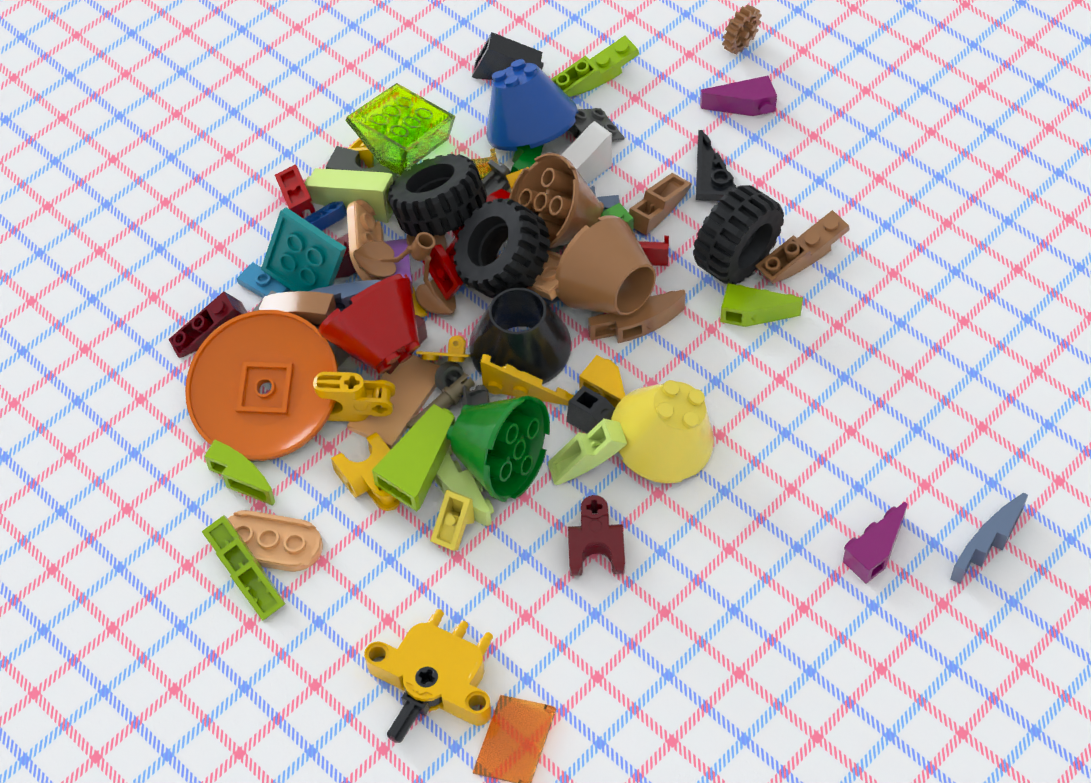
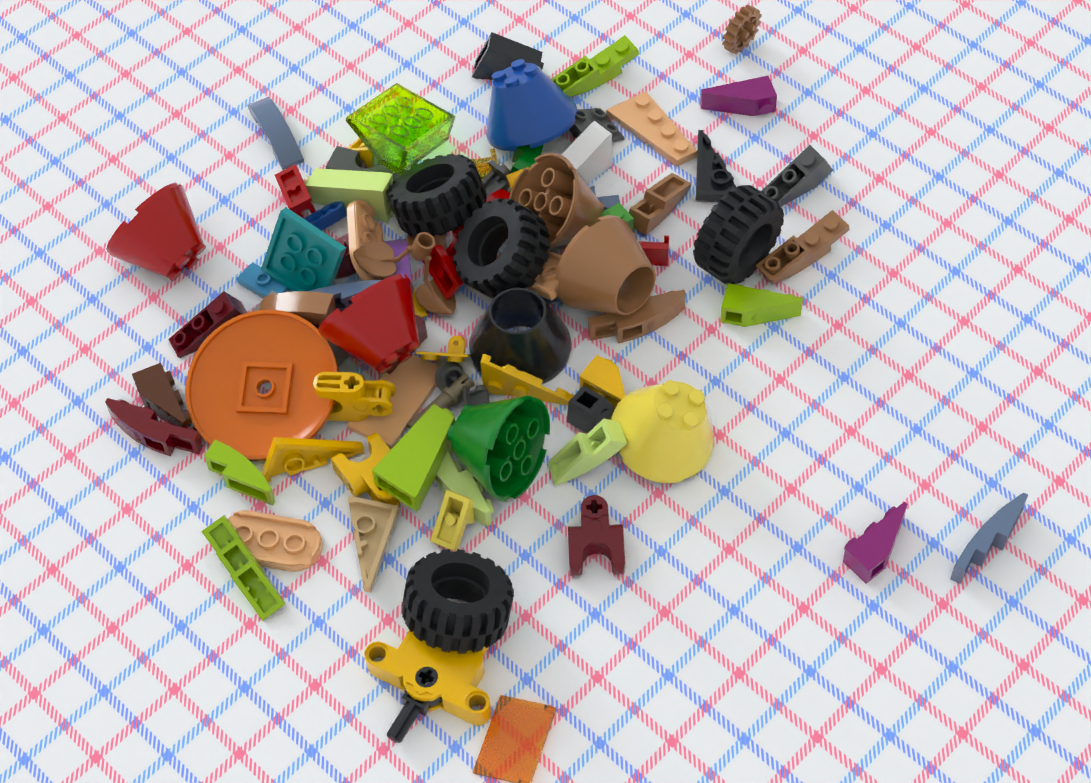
(143, 427): none -> dark red slope
(156, 392): none -> reddish brown slope
(161, 234): none -> red cone
(277, 132): none -> sand blue slope
(299, 454): none -> yellow wing
(372, 529): none -> tan wing
(452, 623): none -> black tyre
(654, 127): none -> light nougat wing
(798, 177): none -> dark grey slope

